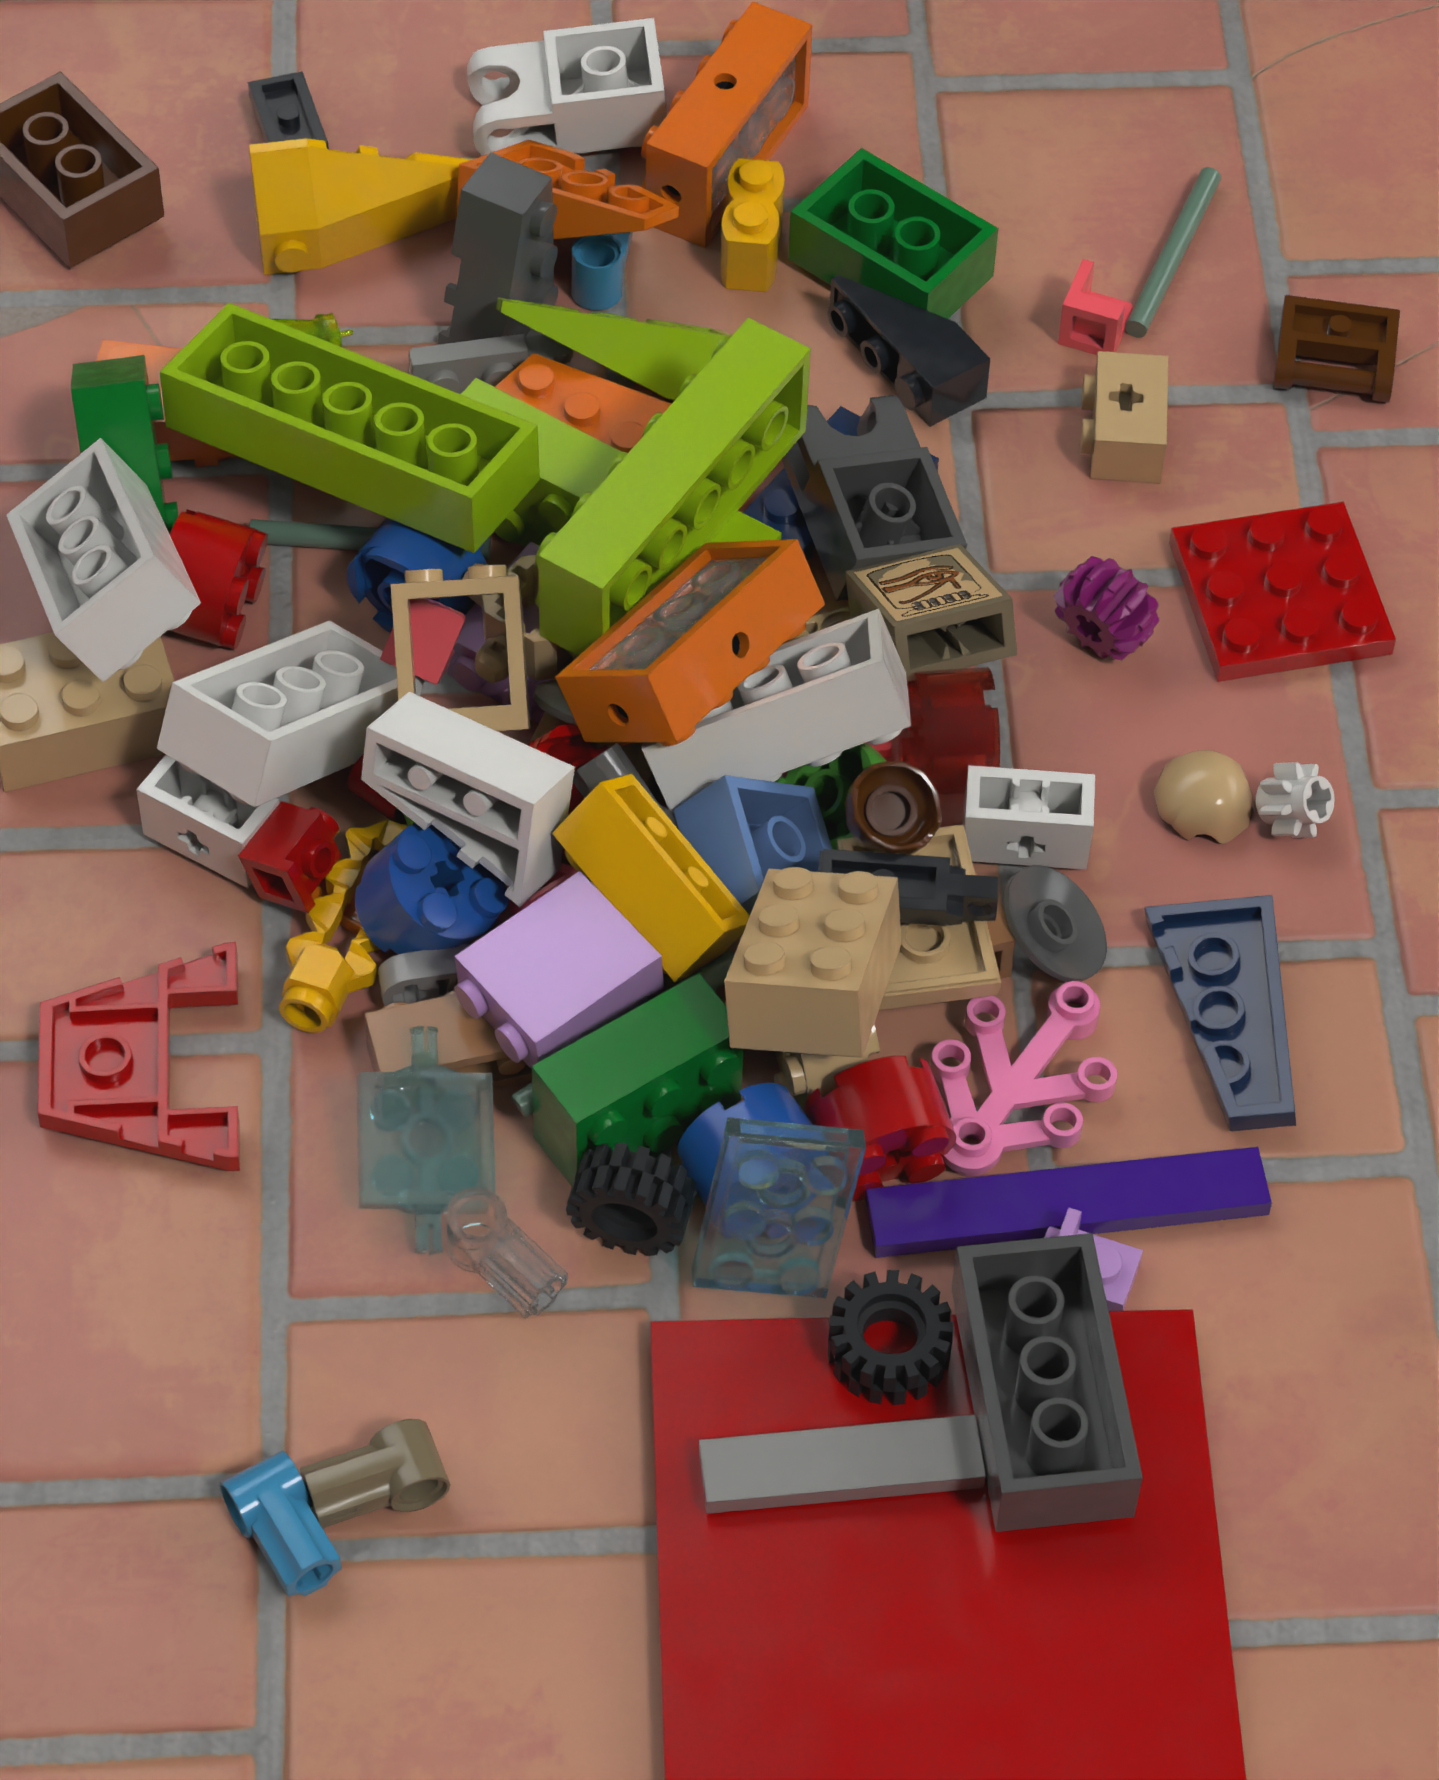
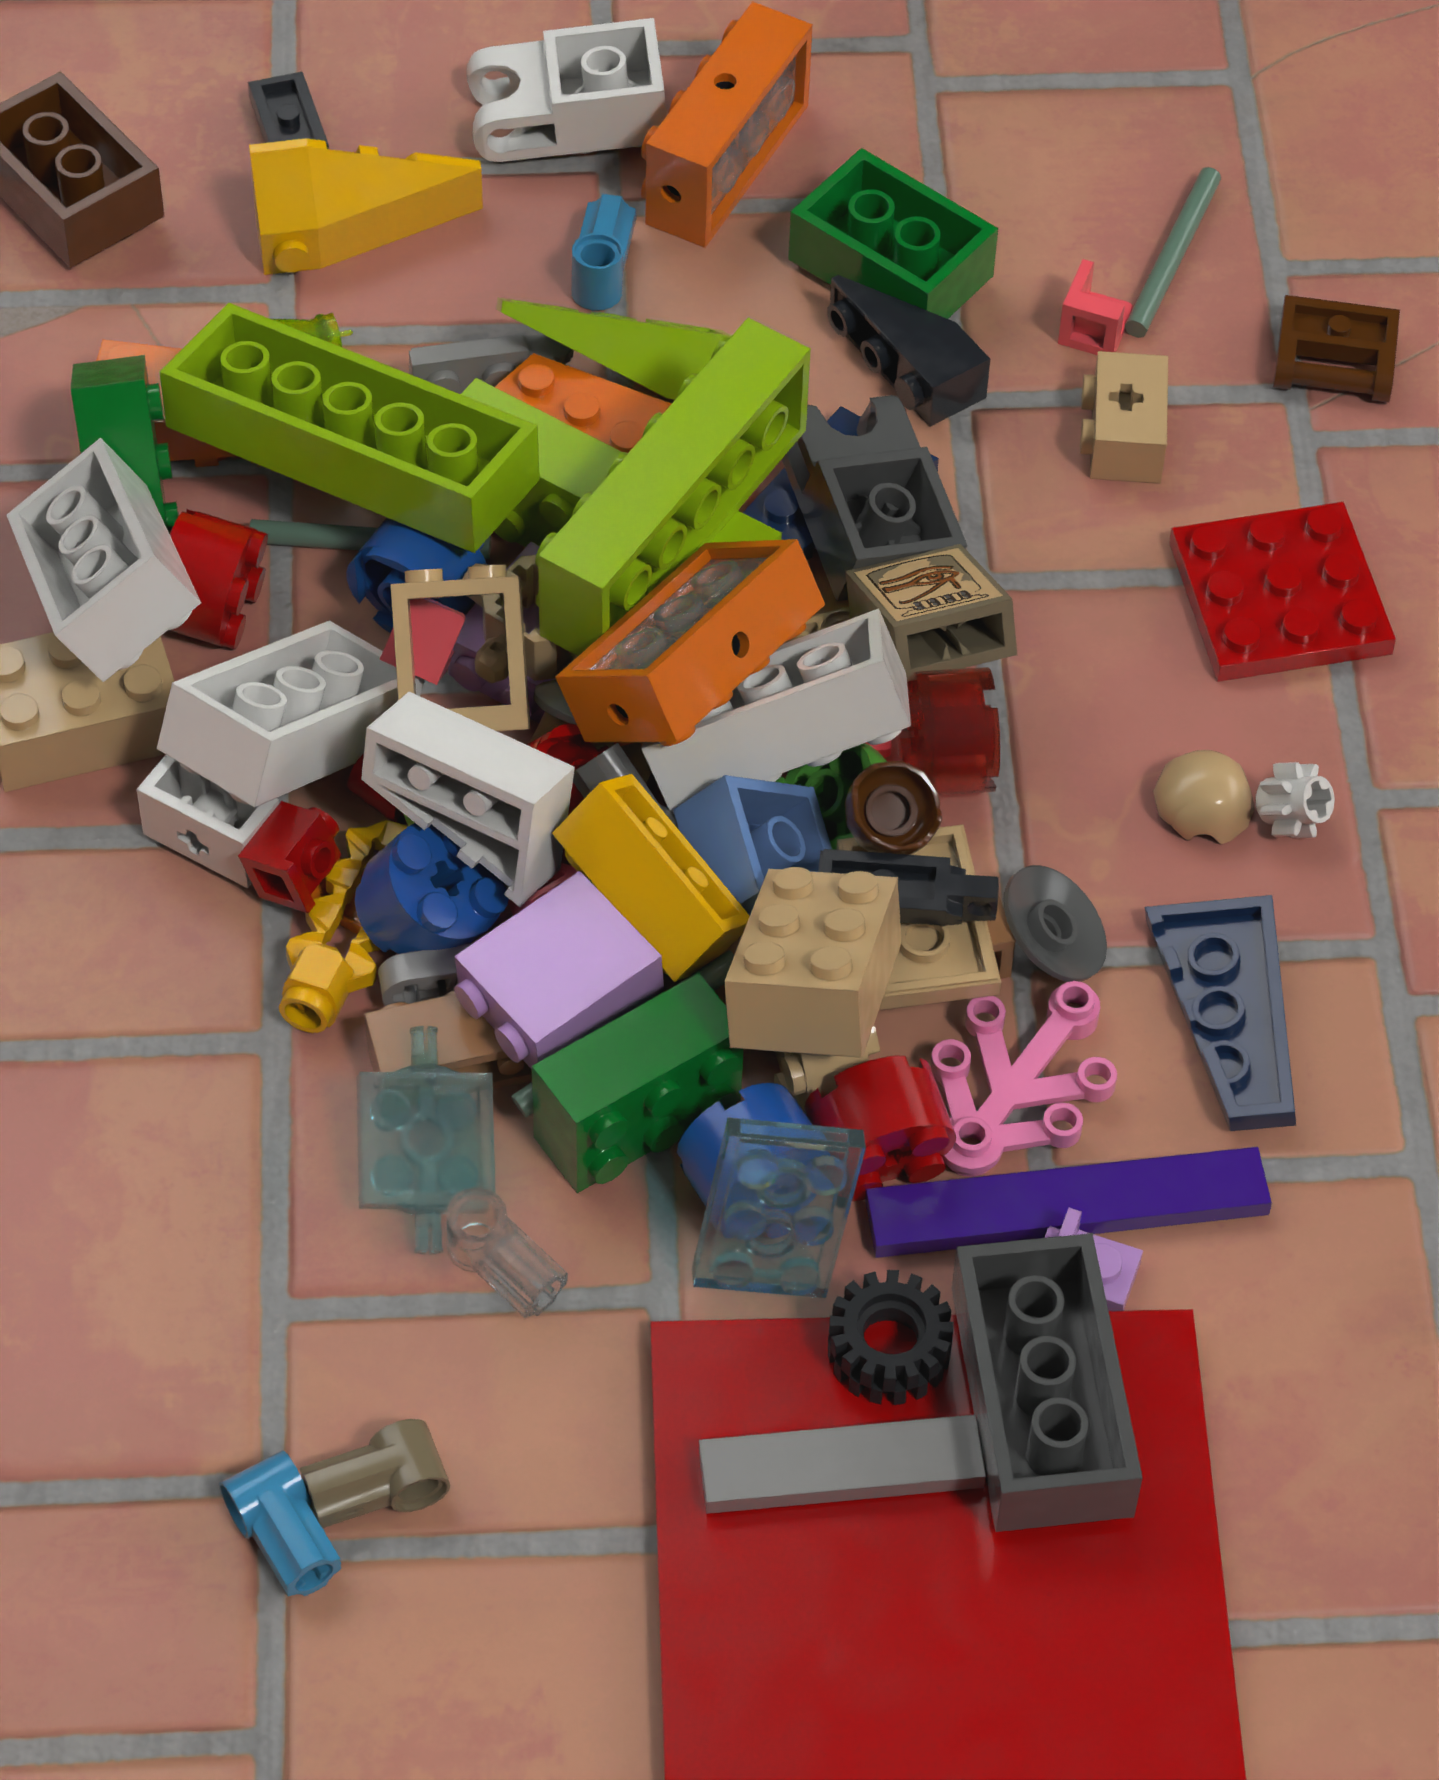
(110, 1062): wing -> none
(503, 249): dark grey wedge -> none
(584, 199): orange wedge -> none
(631, 1199): black tyre -> none
(752, 225): yellow brick -> none
(1029, 816): white brick -> none
(1106, 608): magenta gear -> none

